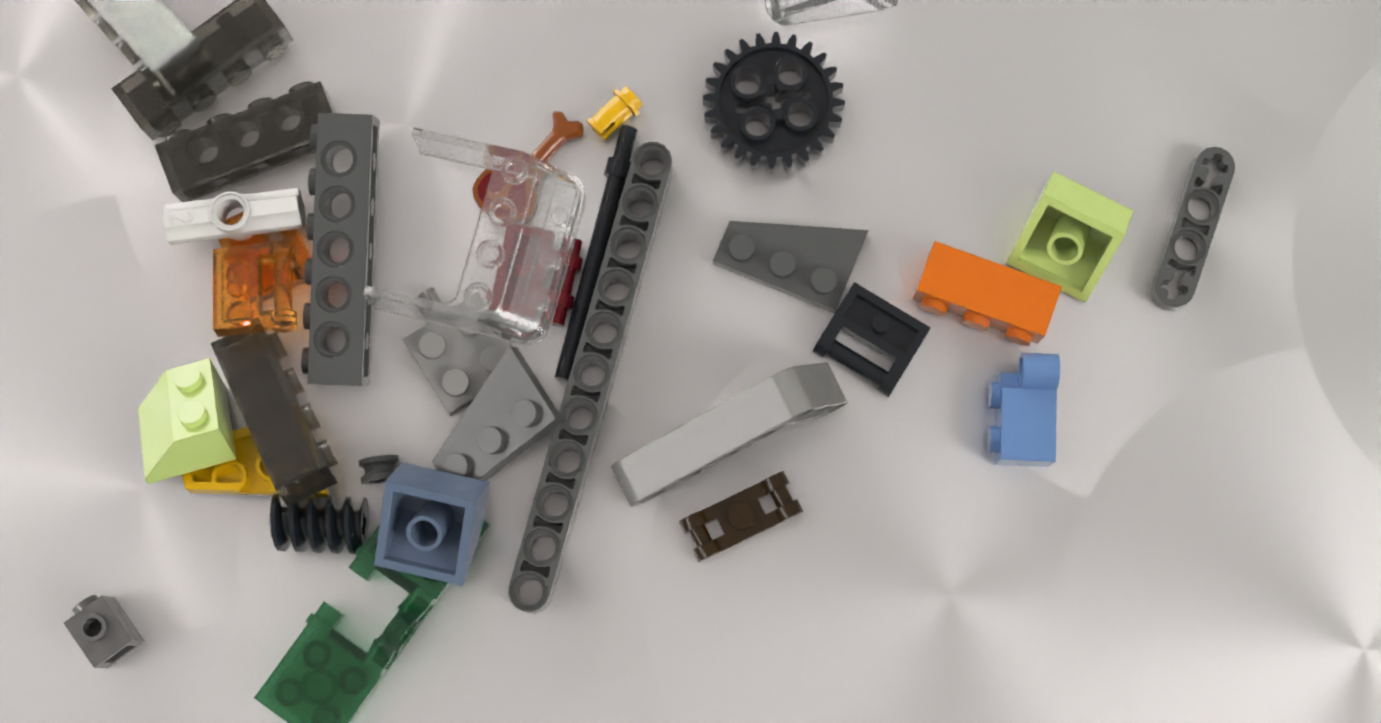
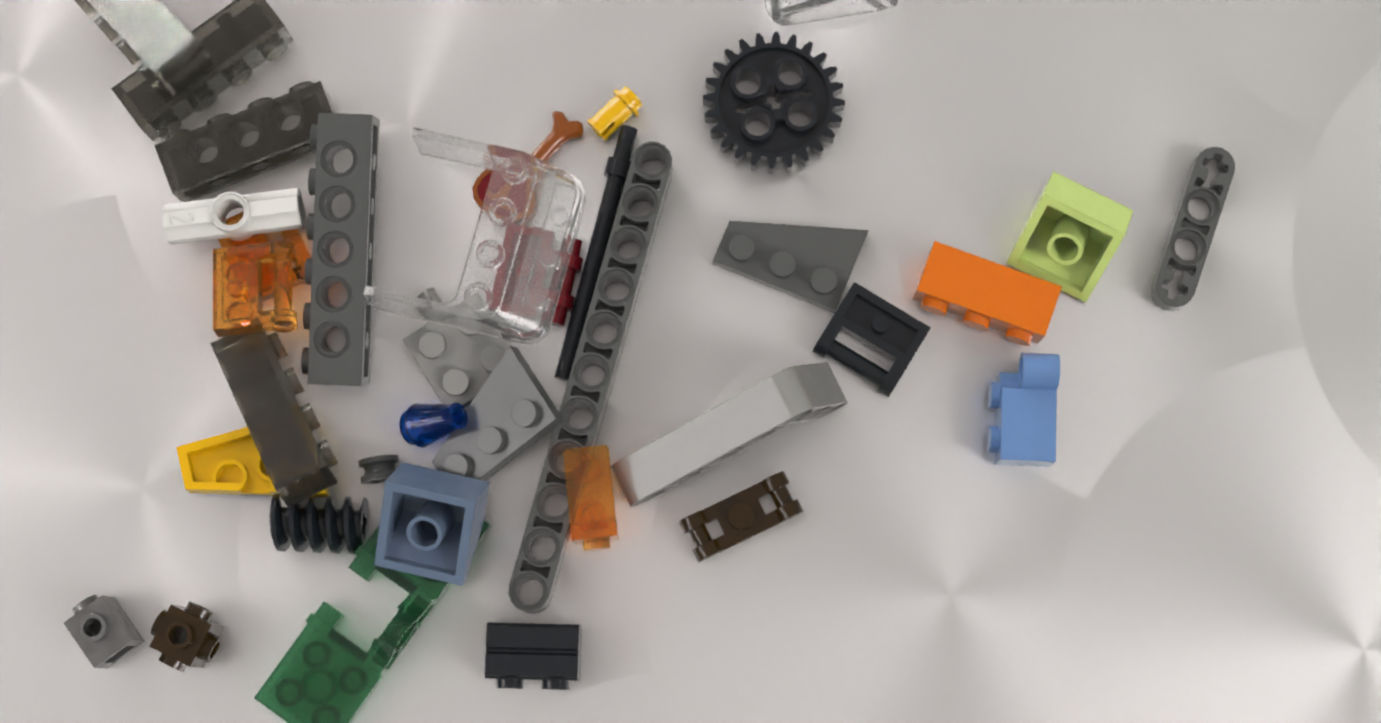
(186, 422): yellowish green slope -> none
(202, 636): none -> dark brown brick
(431, 422): none -> clear blue cone
(533, 653): none -> black brick
(590, 497): none -> clear orange bracket

